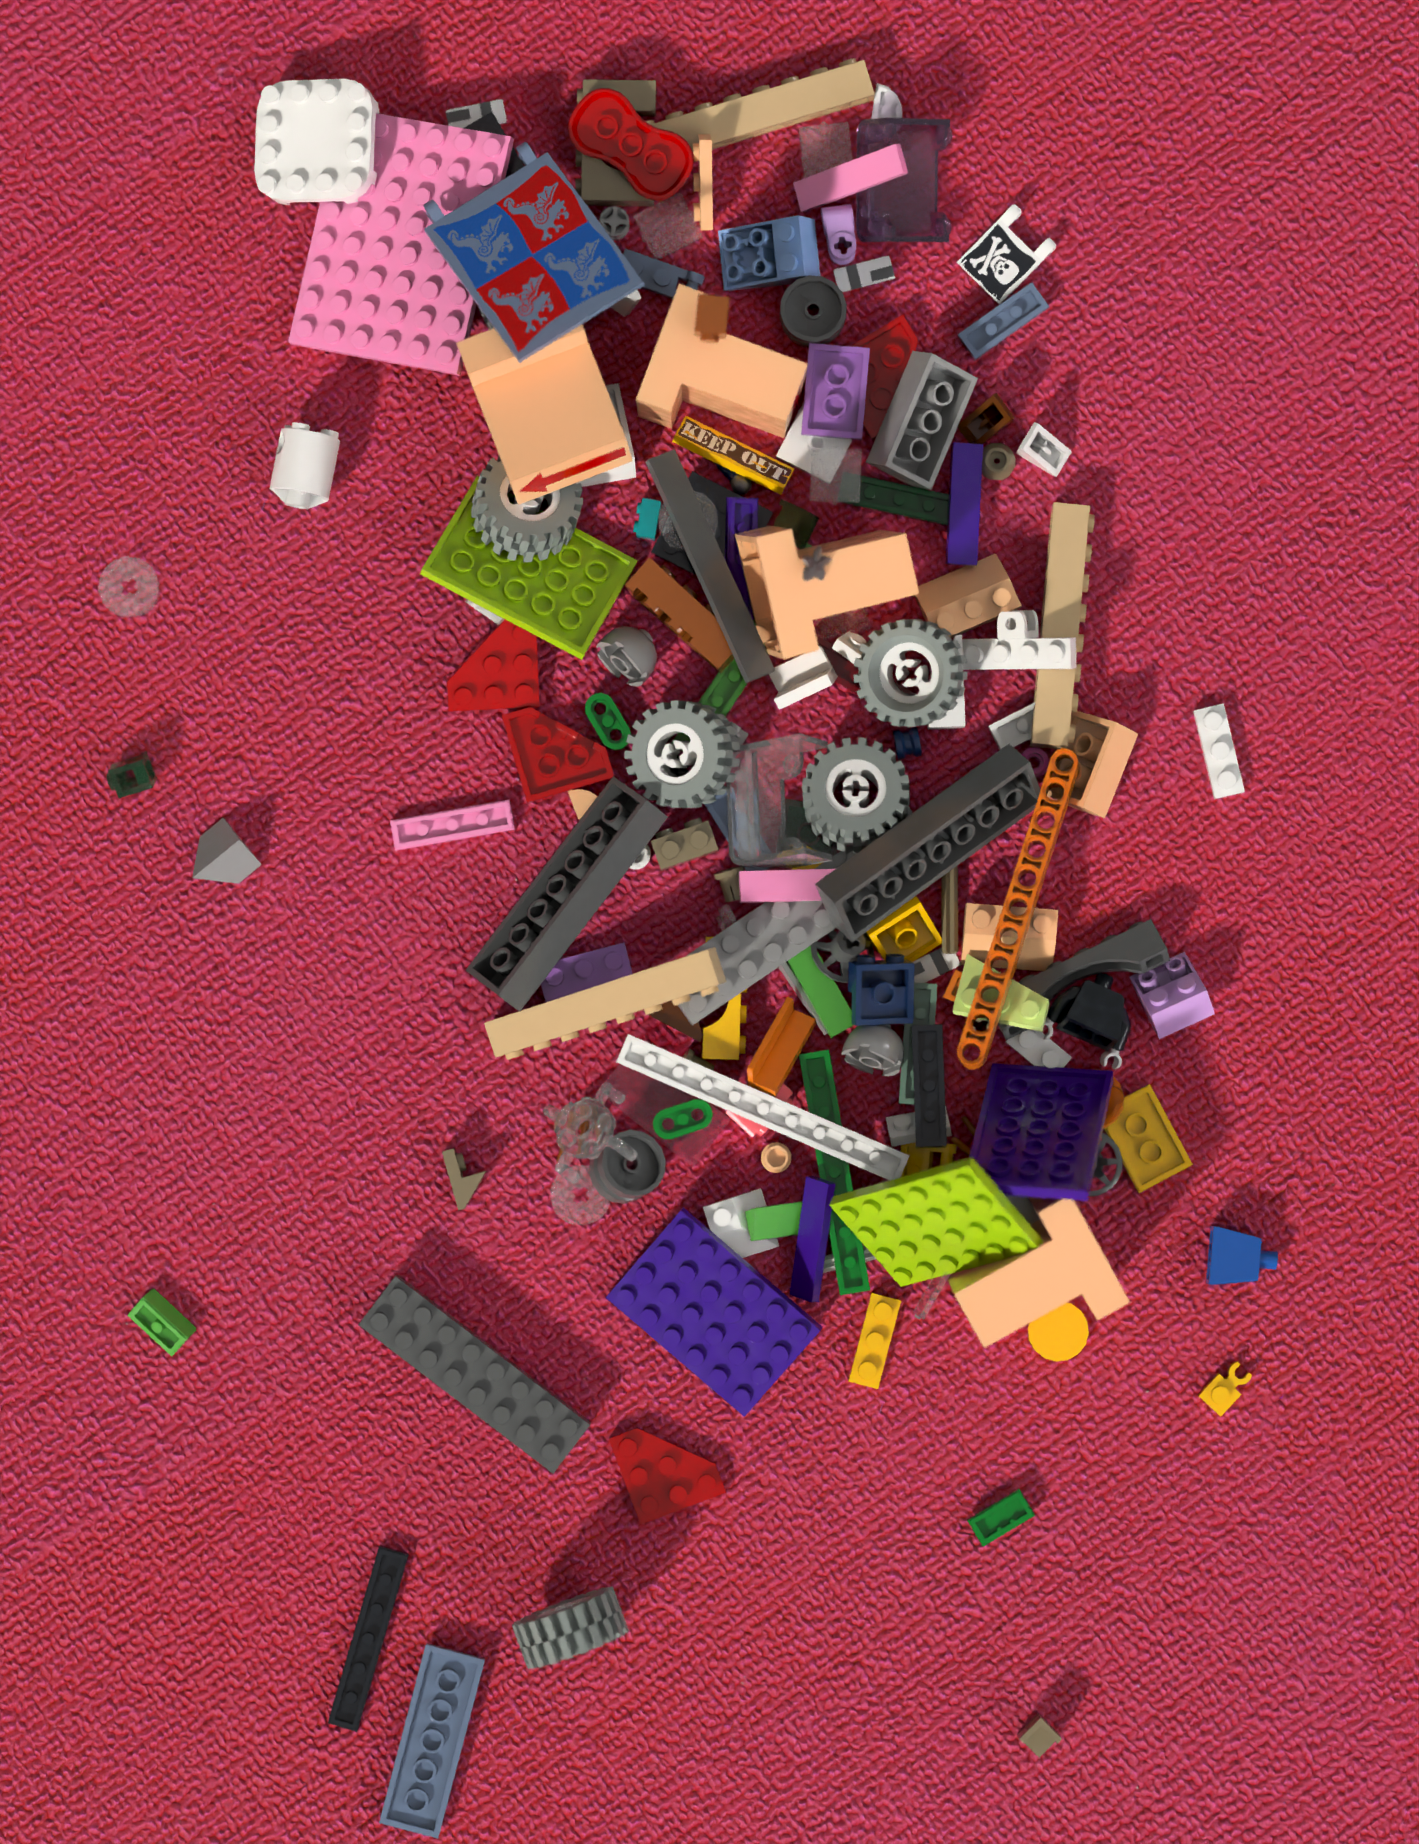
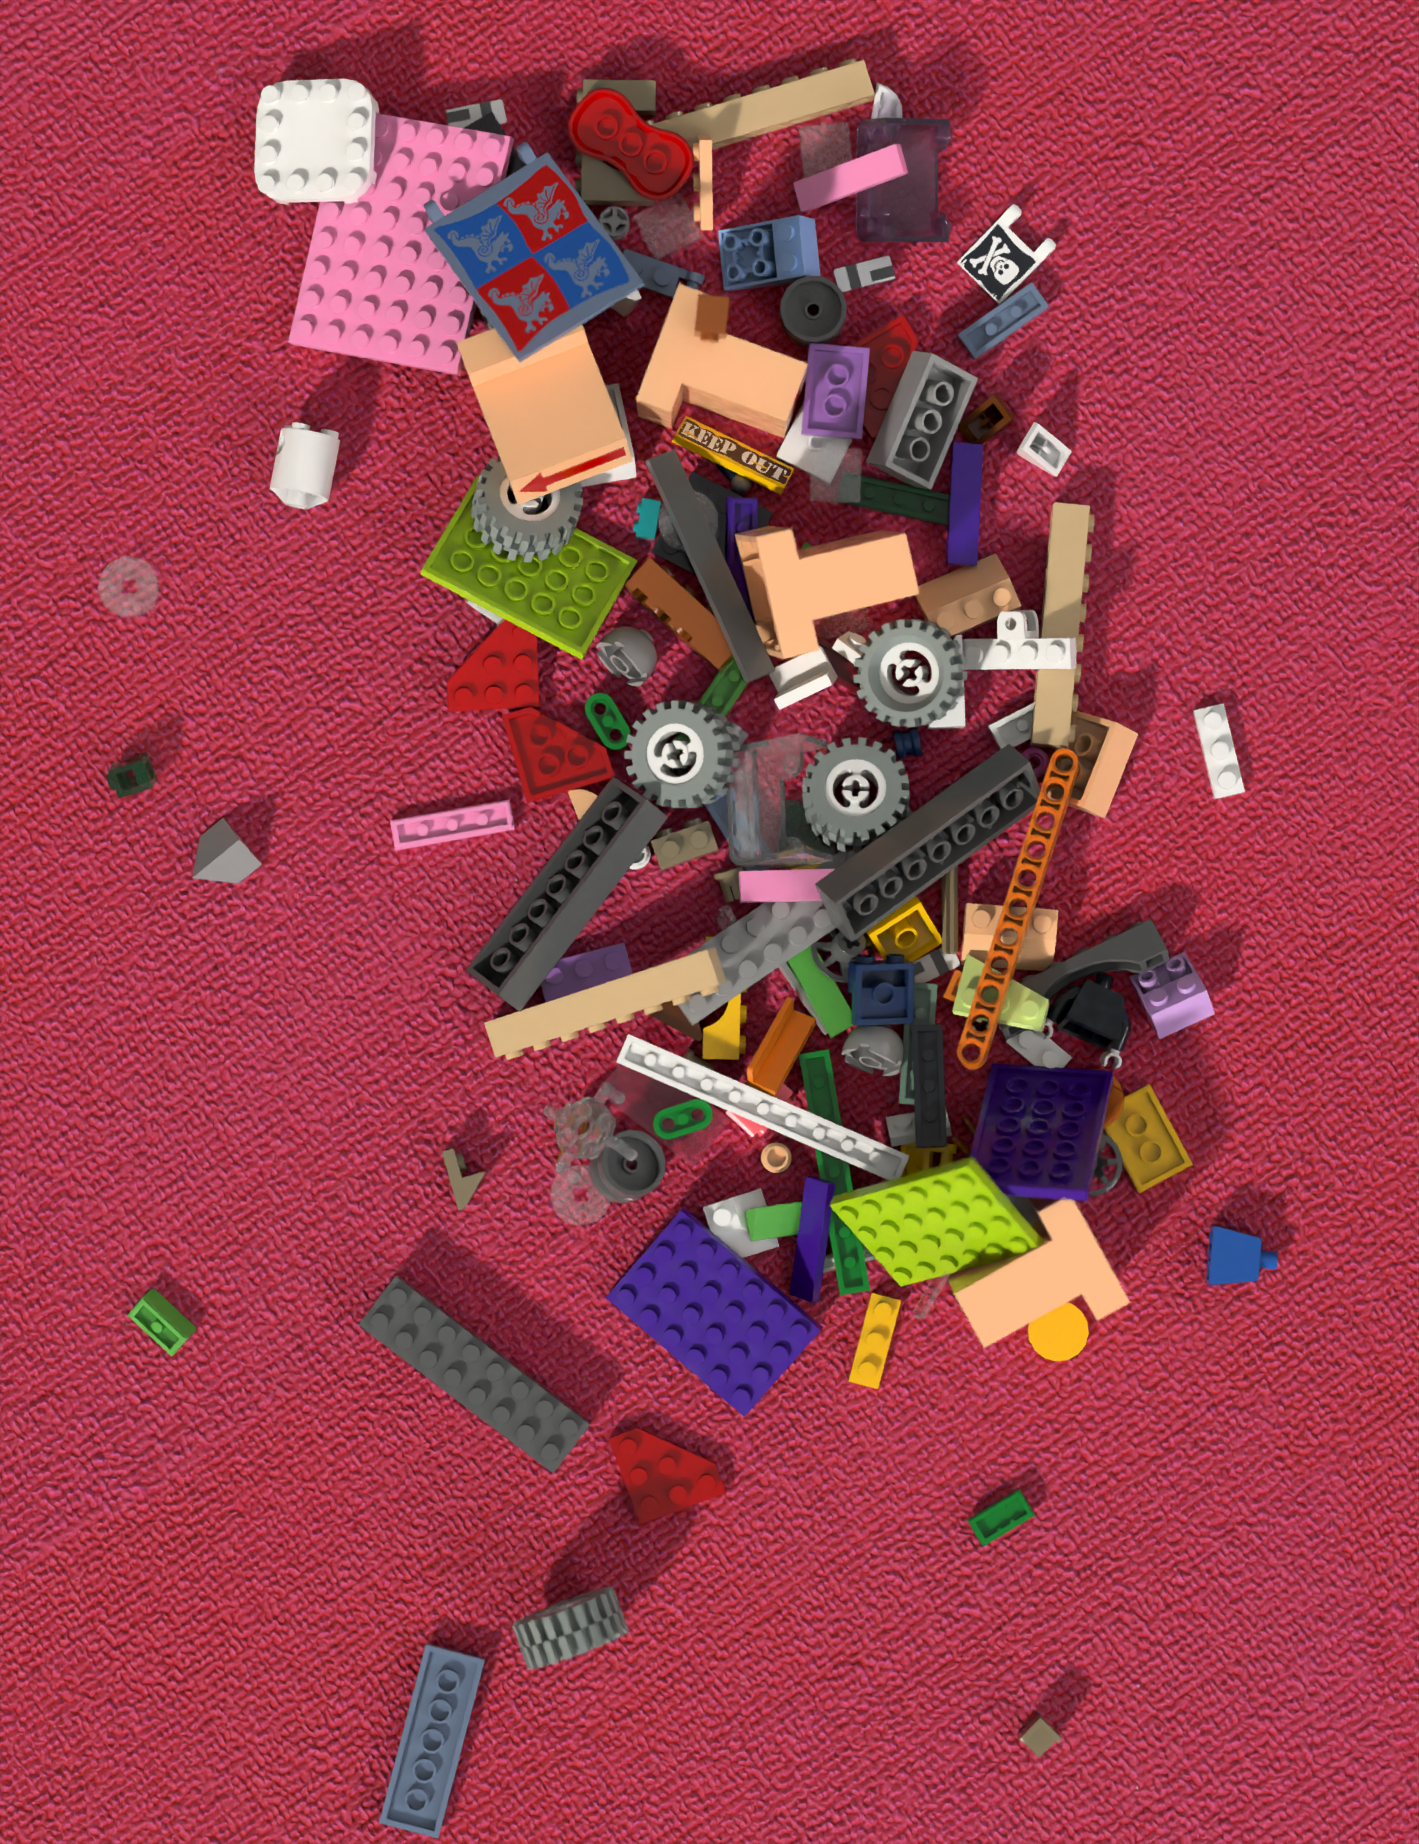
(368, 1638): black tile -> none
(798, 520): brick -> none
(815, 565): dark grey plant -> none
(839, 228): lavender piece -> none
(1004, 468): dark tan plate -> none
(1221, 1392): yellow plate -> none

